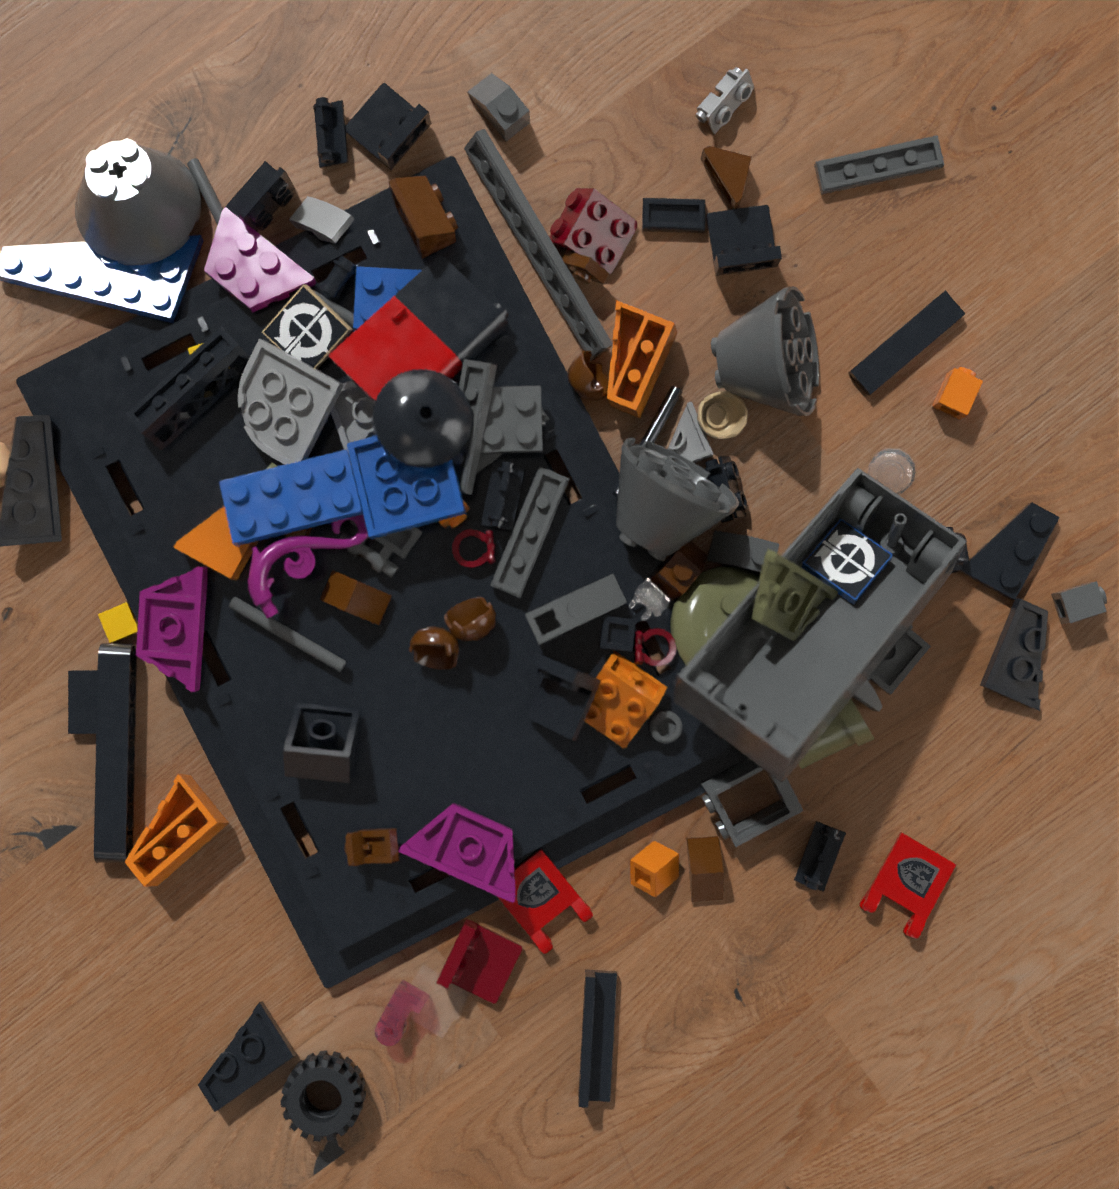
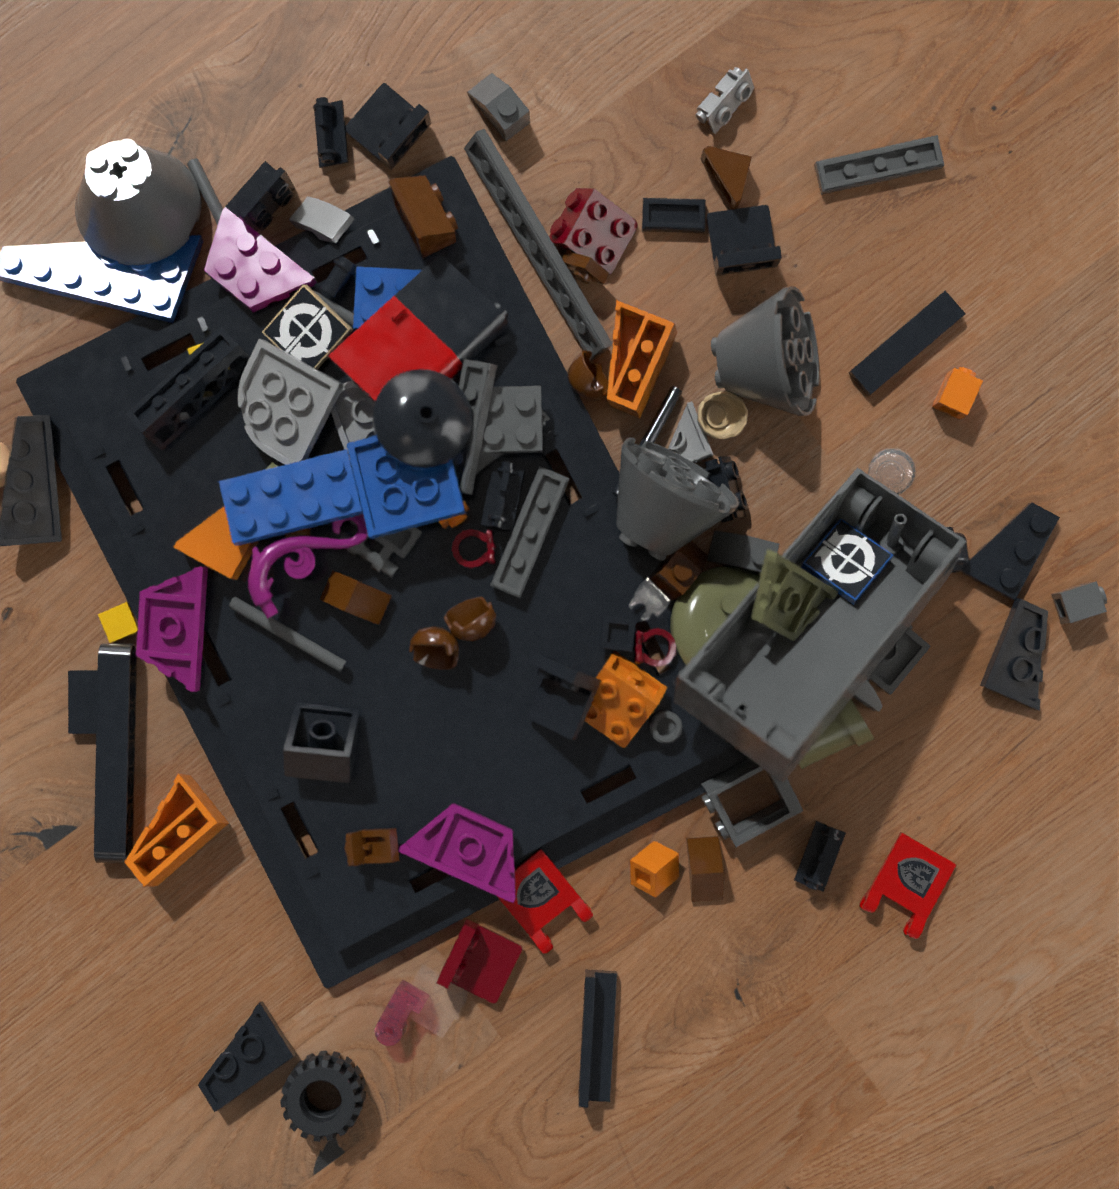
(575, 608): dark grey slope -> none

